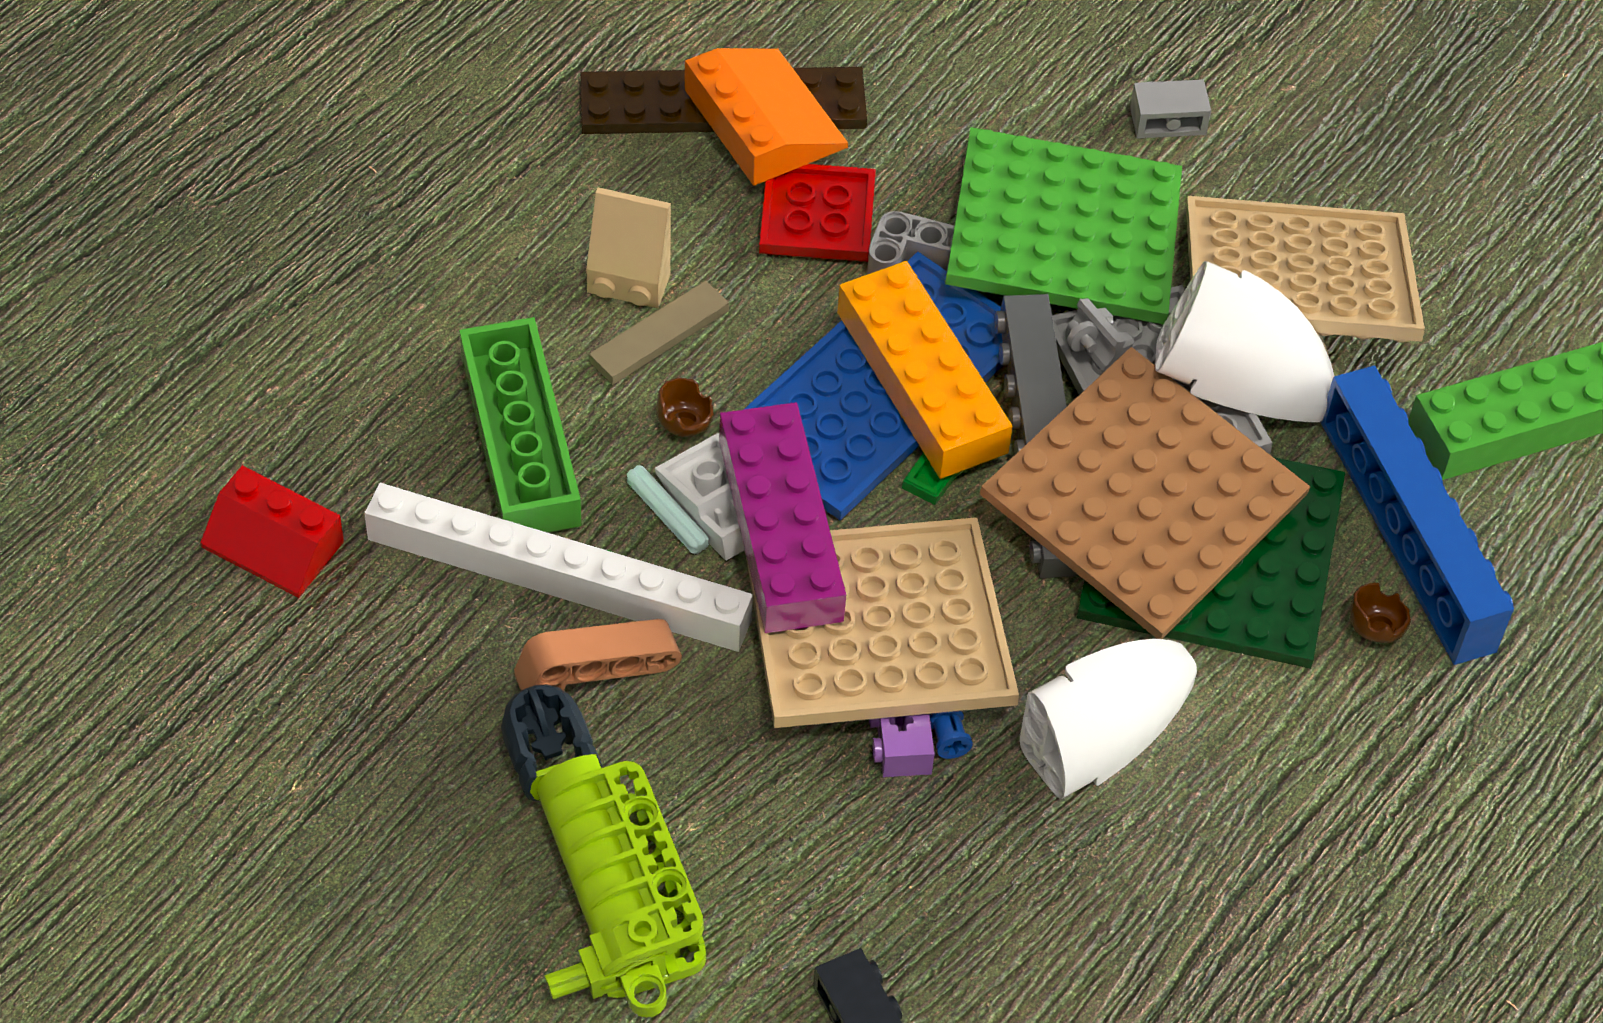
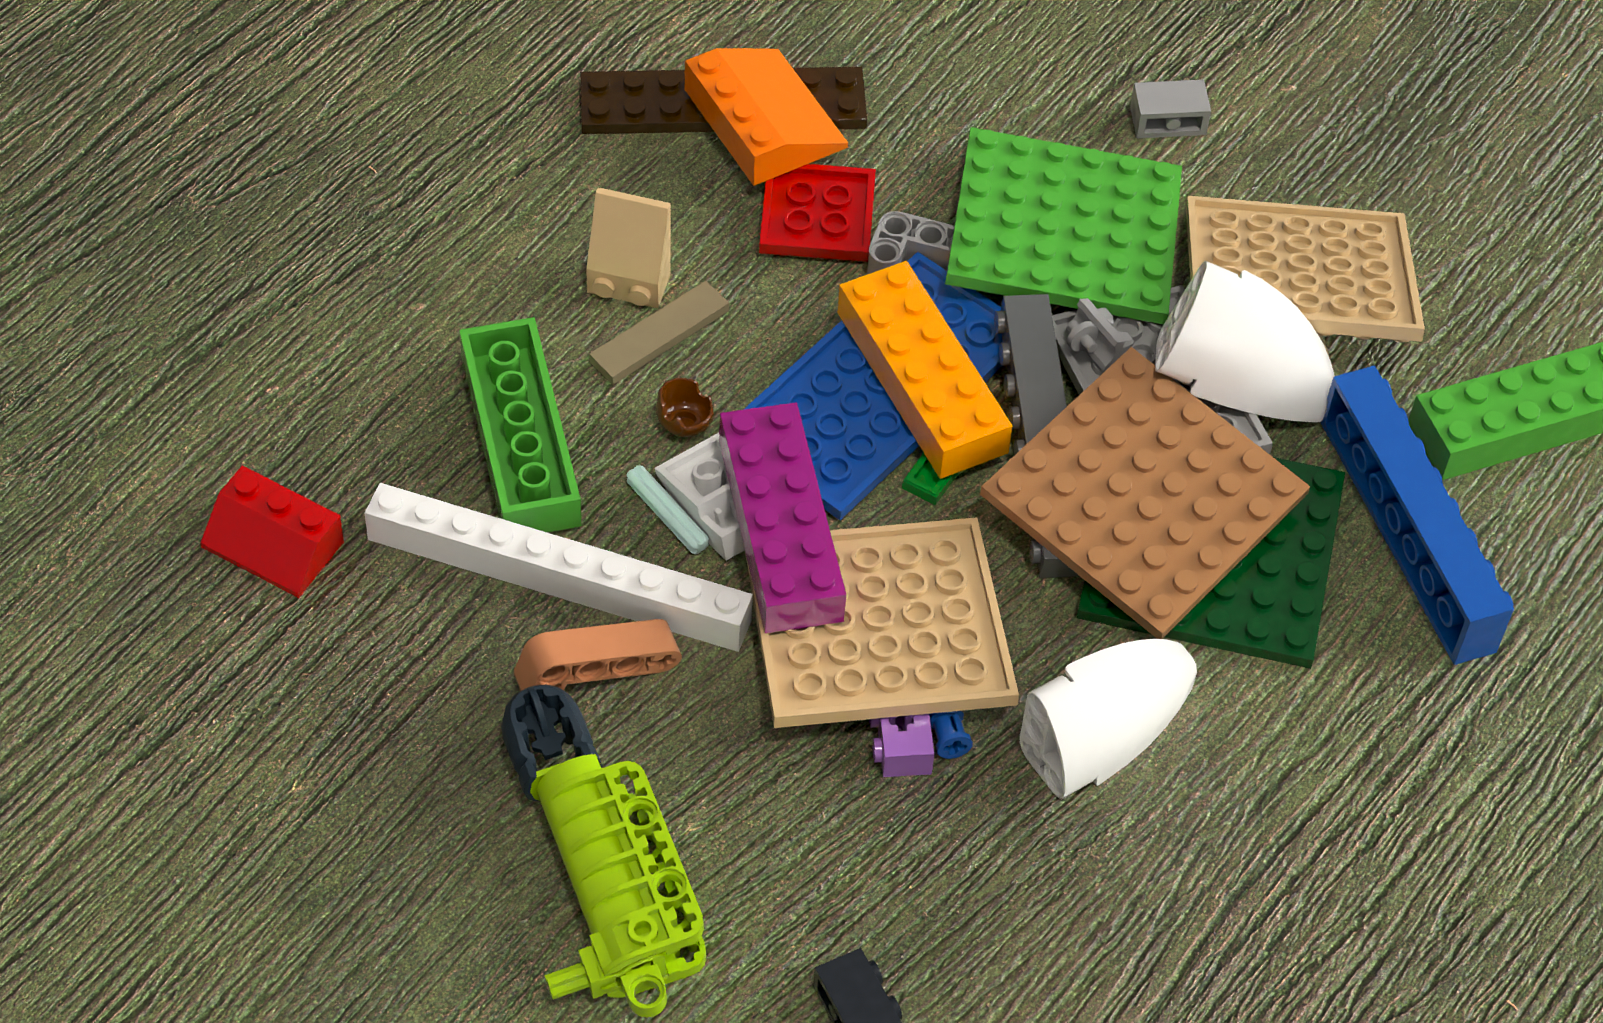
(1378, 615): reddish brown hair -> none

